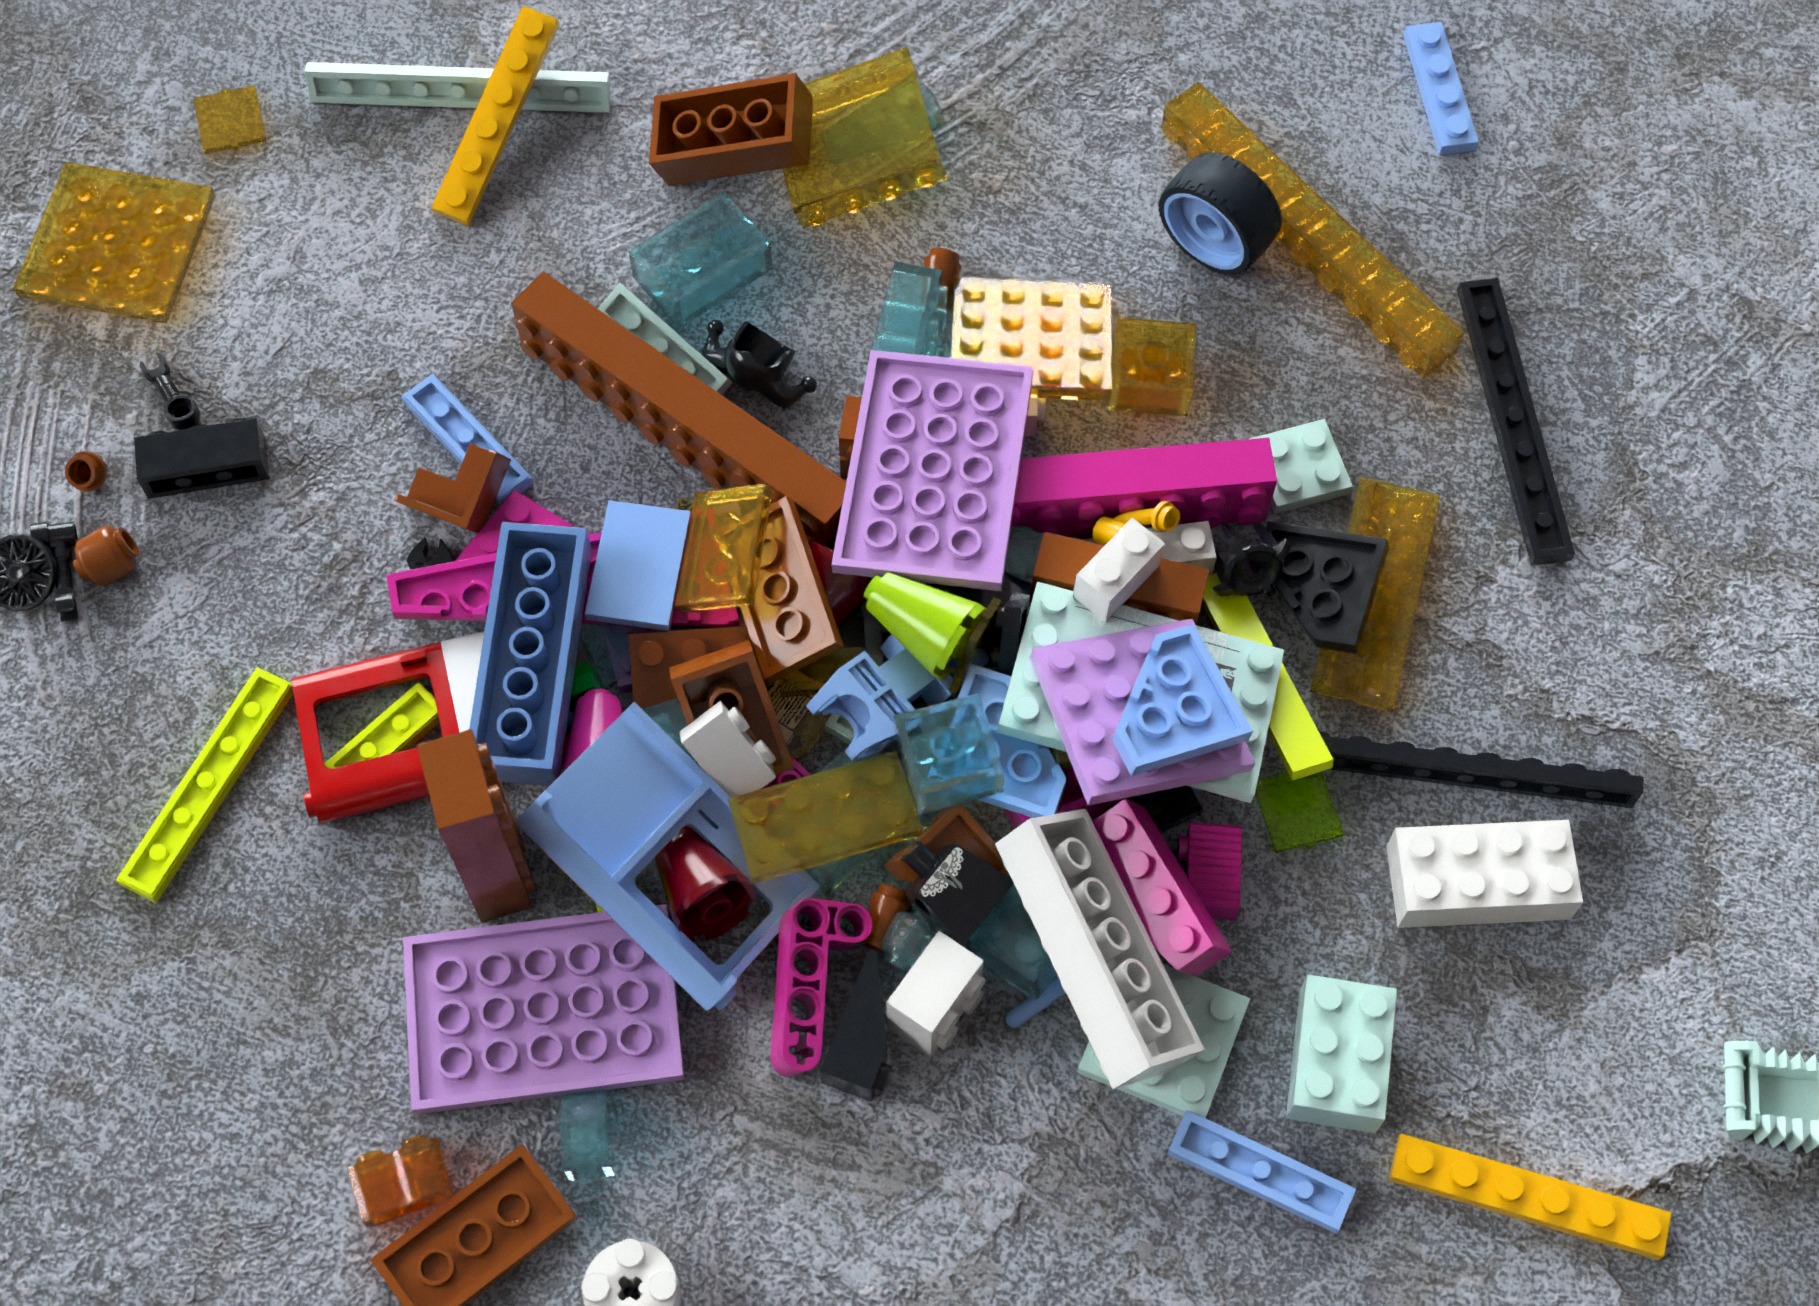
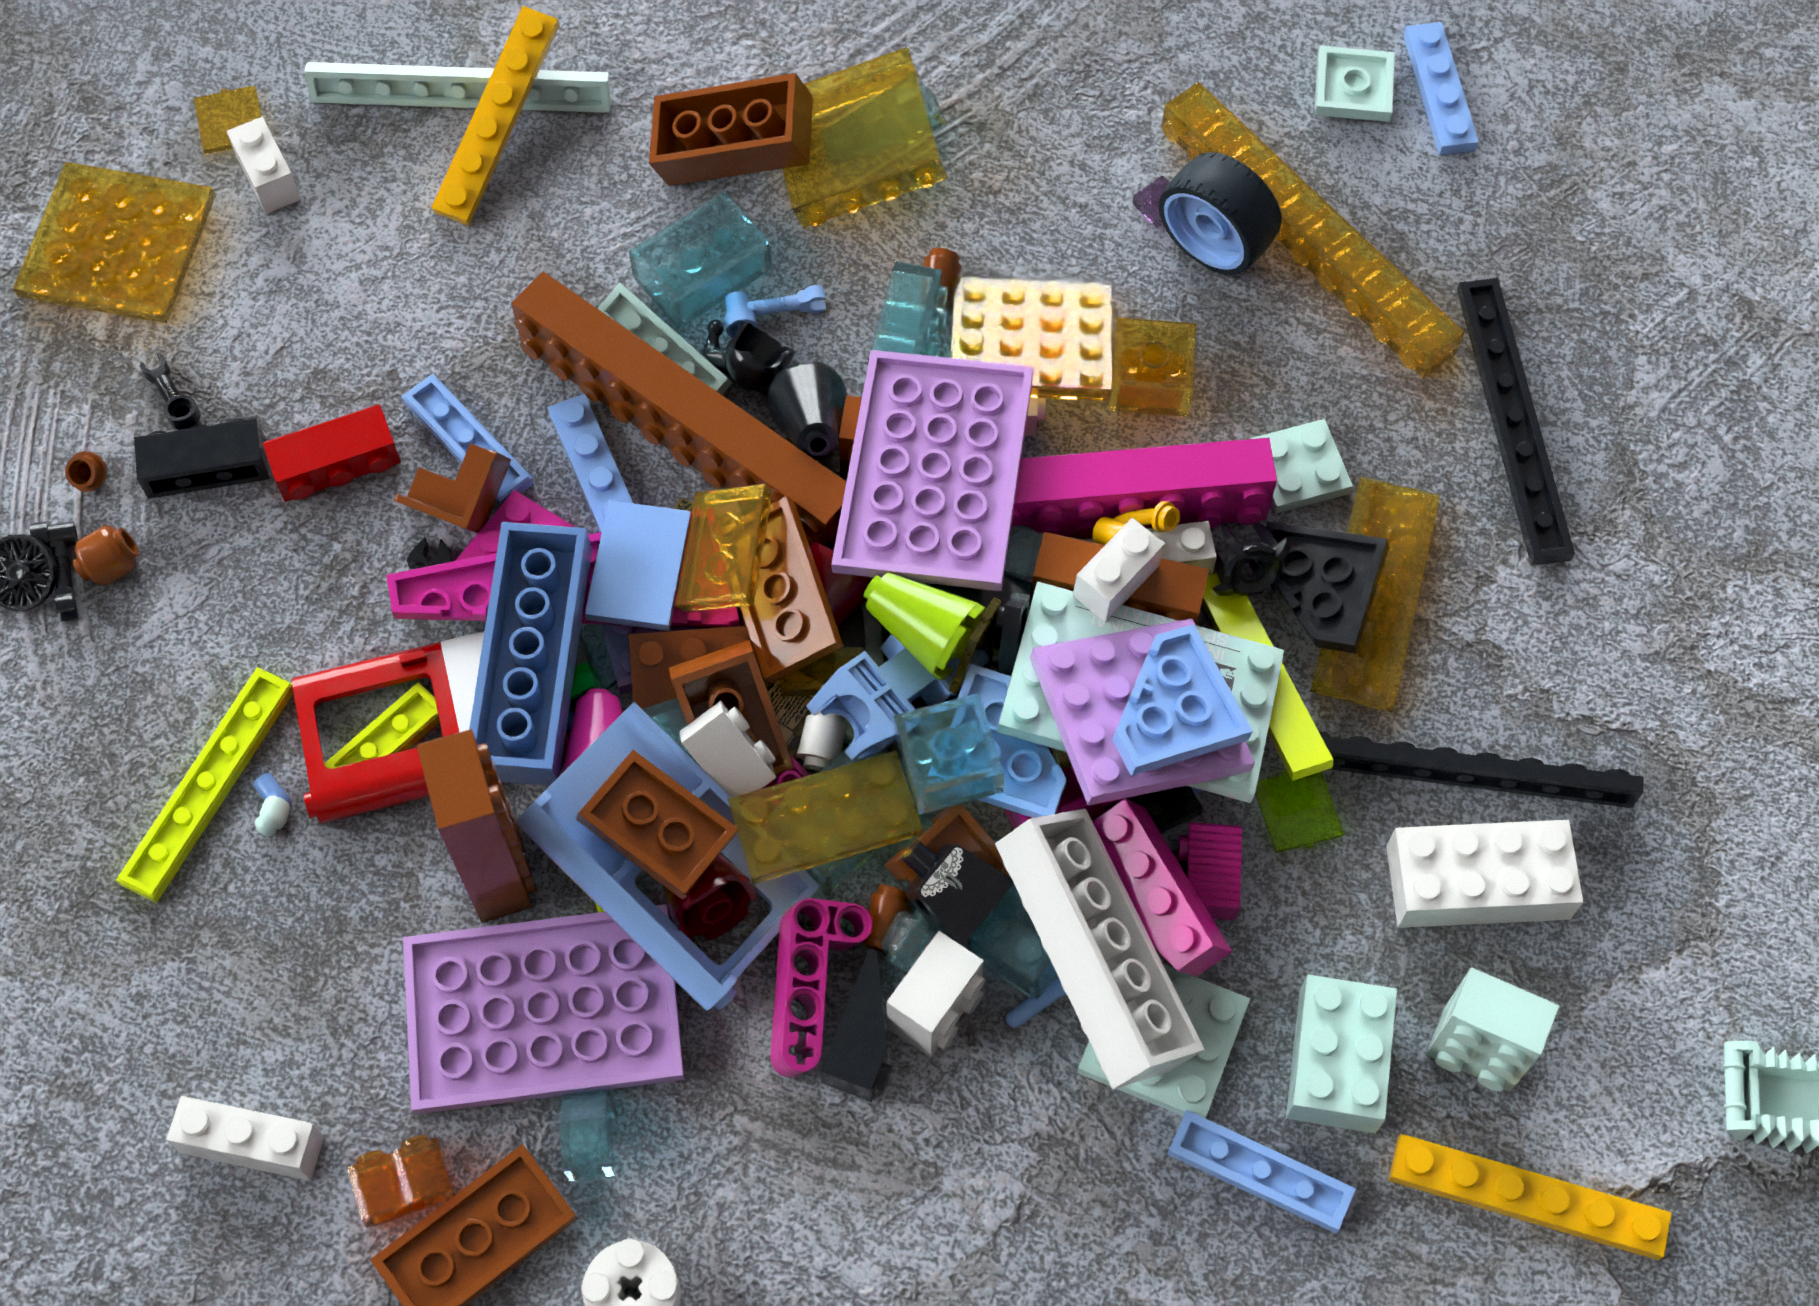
(245, 1138): none -> white brick
(263, 165): none -> white brick
(275, 806): none -> light aqua arm
(331, 453): none -> red brick
(588, 455): none -> light blue plate
(657, 824): none -> dark orange plate
(741, 309): none -> light blue brick
(809, 406): none -> black cone
(821, 740): none -> white brick
(1148, 199): none -> clear purple plate
(1354, 83): none -> light aqua plate
(1491, 1031): none -> light aqua brick

